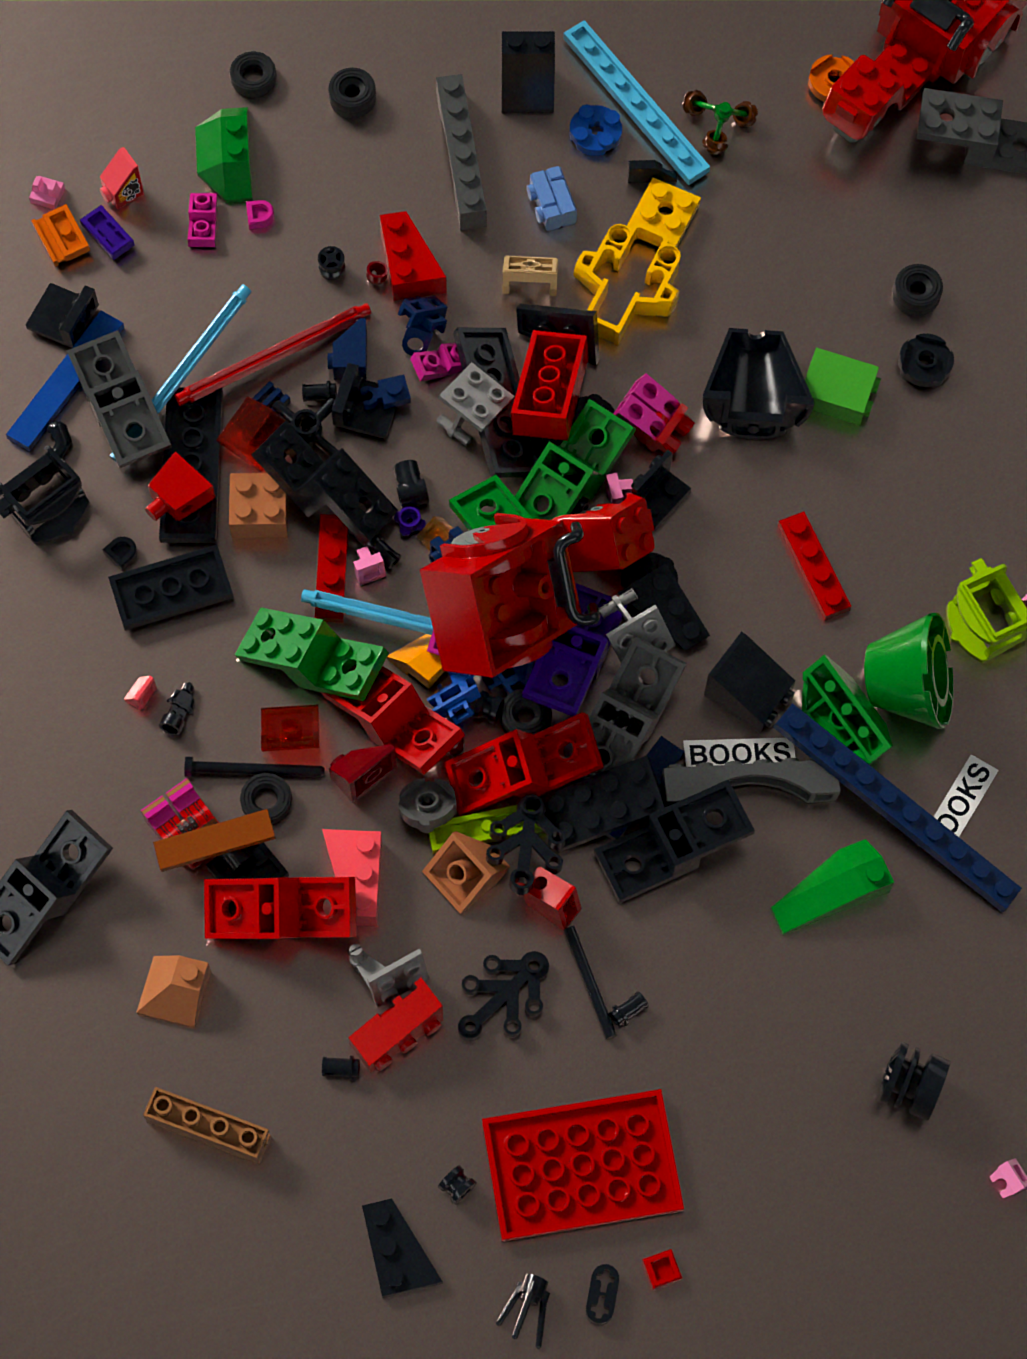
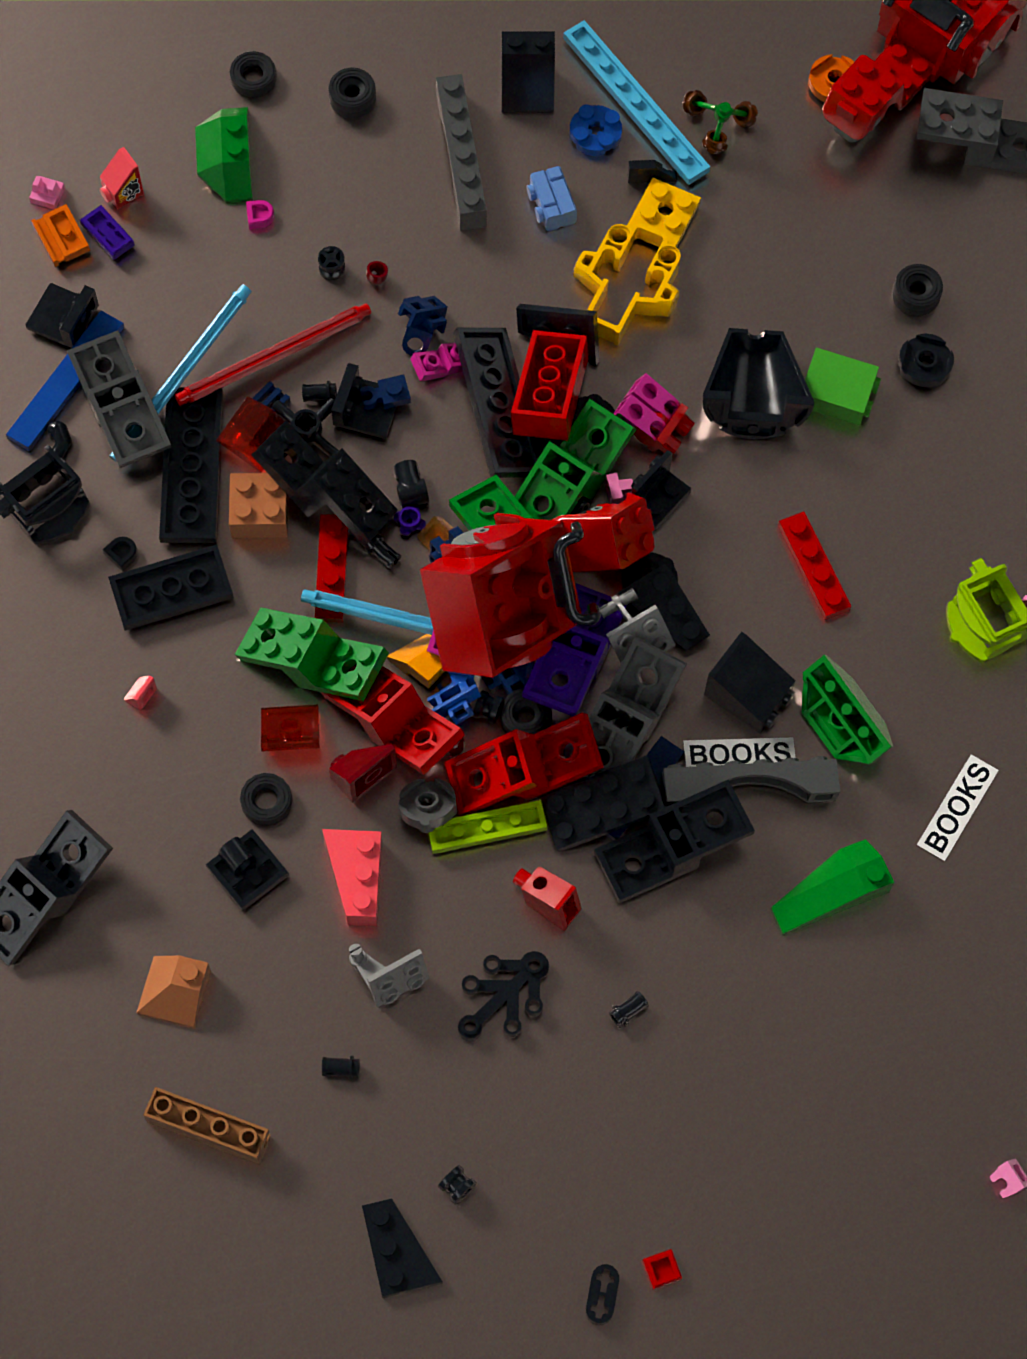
(178, 490): red torso -> none
(181, 704): black piece -> none
(188, 807): hips -> none
(202, 220): dark pink slope -> none
(214, 840): dark orange tile -> none
(251, 768): black bar -> none
(279, 907): red bracket -> none
(350, 348): dark blue slope -> none
(368, 567): bright pink tile -> none
(397, 1027): red wedge -> none
(409, 260): red wedge -> none
(462, 870): nougat slope -> none
(474, 399): light grey plate -> none
(526, 840): black plant -> none
(530, 270): tan piece -> none
(531, 1291): black plant -> none
(582, 1165): red plate -> none
(590, 982): black bar -> none
(897, 808): dark blue plate -> none
(911, 672): green cone -> none
(914, 1081): black wheel -> none

